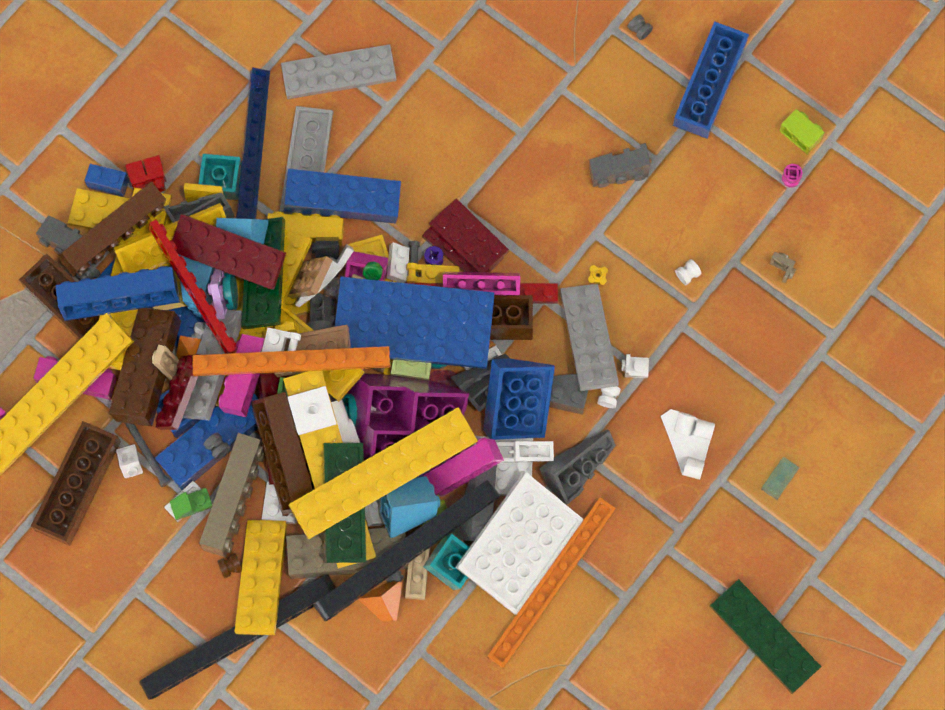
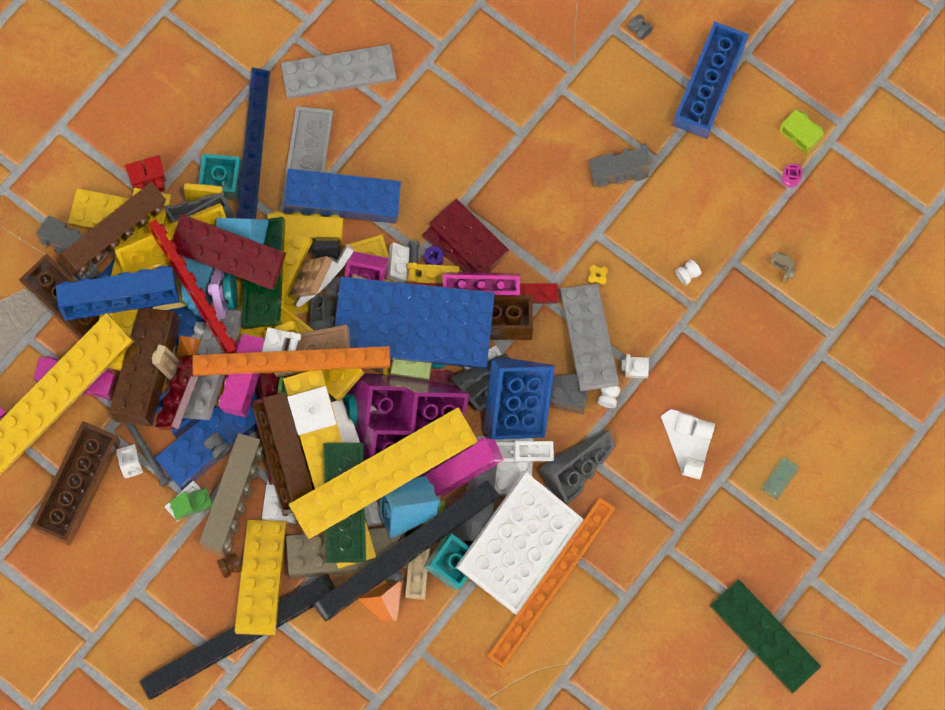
(106, 180): blue brick -> none
(372, 271): green tile -> none

